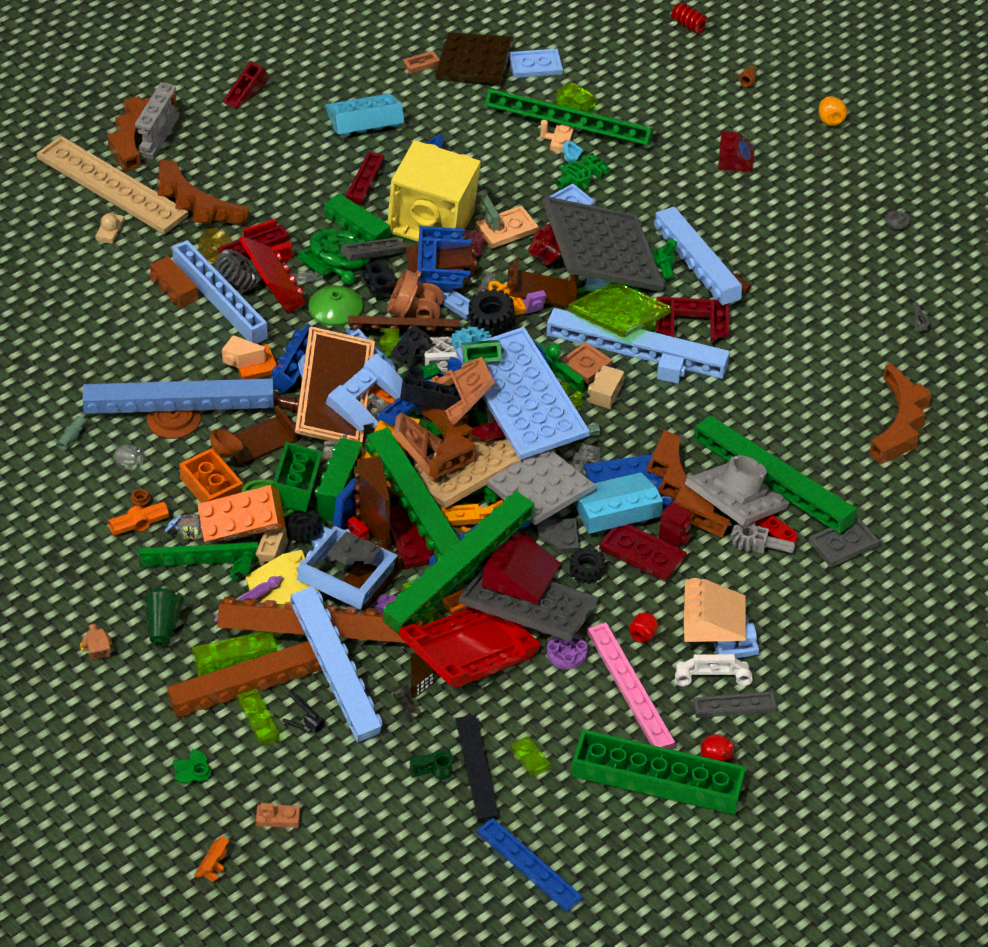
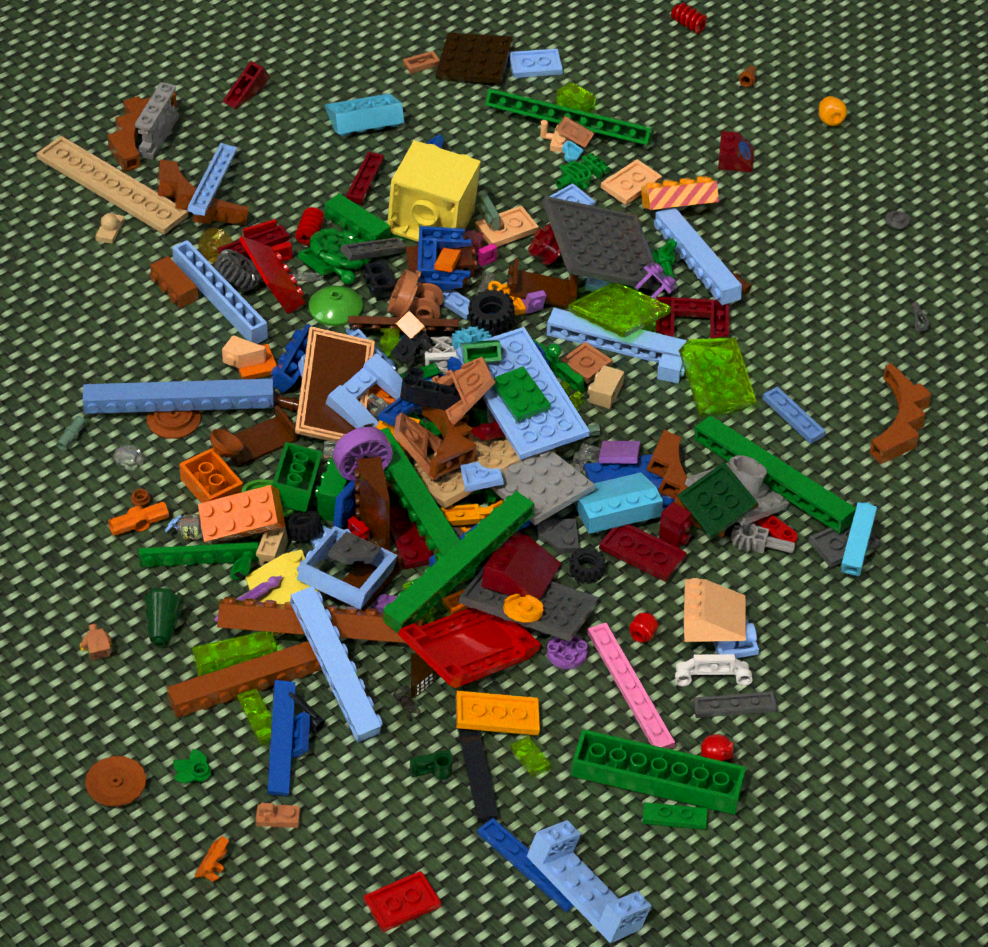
(115, 781): none -> dark orange piece
(212, 179): none -> light blue plate
(281, 738): none -> blue tile
(300, 734): none -> blue plate
(309, 224): none -> red piece
(360, 444): none -> medium lavender piece
(402, 901): none -> red tile
(410, 325): none -> panel
(447, 260): none -> orange tile
(479, 477): none -> light blue tile
(487, 254): none -> dark pink plate
(497, 713): none -> light orange plate
(520, 394): none -> green plate
(523, 608): none -> light orange tile
(554, 857): none -> light blue plate
(575, 131): none -> nougat hinge
(619, 452): none -> medium lavender tile
(627, 182): none -> light nougat plate
(656, 270): none -> medium lavender plate
(674, 816): none -> green plate
(679, 193): none -> light orange brick
(716, 375): none -> clear neon green slope
(717, 500): none -> dark green plate
(794, 415): none -> medium blue plate
(858, 539): none -> medium azure brick

